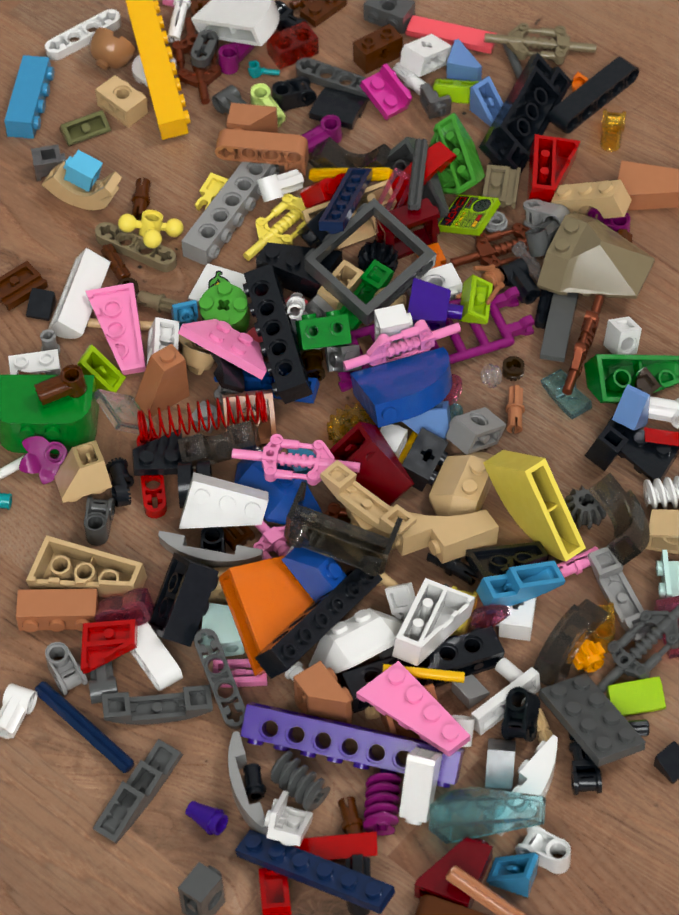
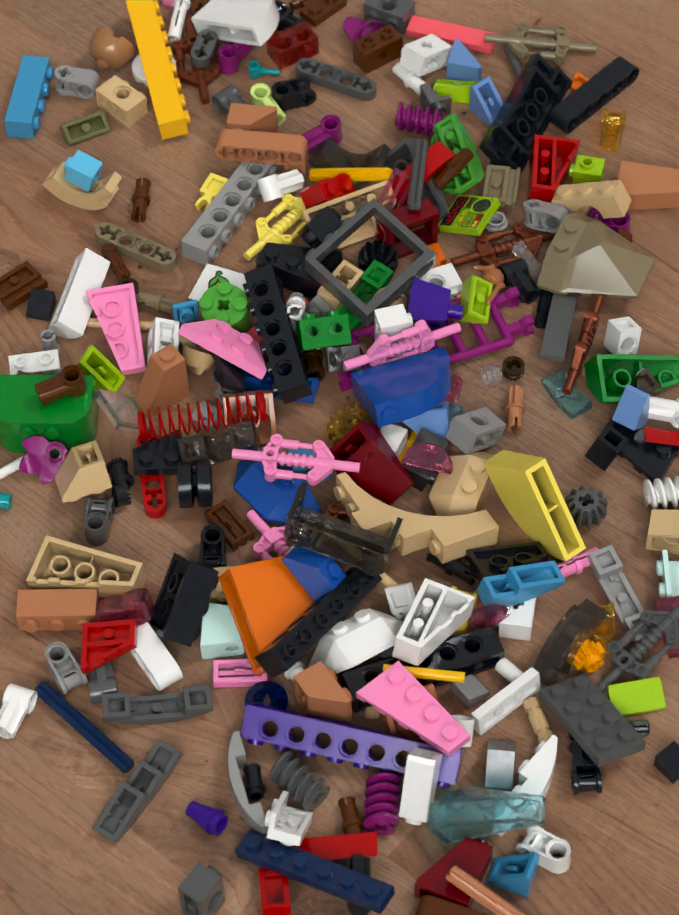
(45, 159): flat silver brick -> none
(60, 46): white beam -> none
(77, 83): none -> light grey piece
(151, 226): light yellow piece -> none
(177, 544): light grey slope -> none
(220, 678): dark grey beam -> none
(222, 504): white wedge -> none
(276, 693): none -> clear blue gear
(339, 103): black slope -> none
(345, 200): dark blue plate -> none
(358, 28): none -> magenta piece
(362, 502): tan slope -> none
(387, 92): dark pink bracket -> none
(417, 119): none -> magenta piece
(428, 457): none -> clear pink tile
(453, 167): none -> reddish brown axle
(520, 717): black piece -> none
(541, 238): dark grey piece -> none
(587, 169): none -> lime brick
(627, 517): clear smoke arch -> none

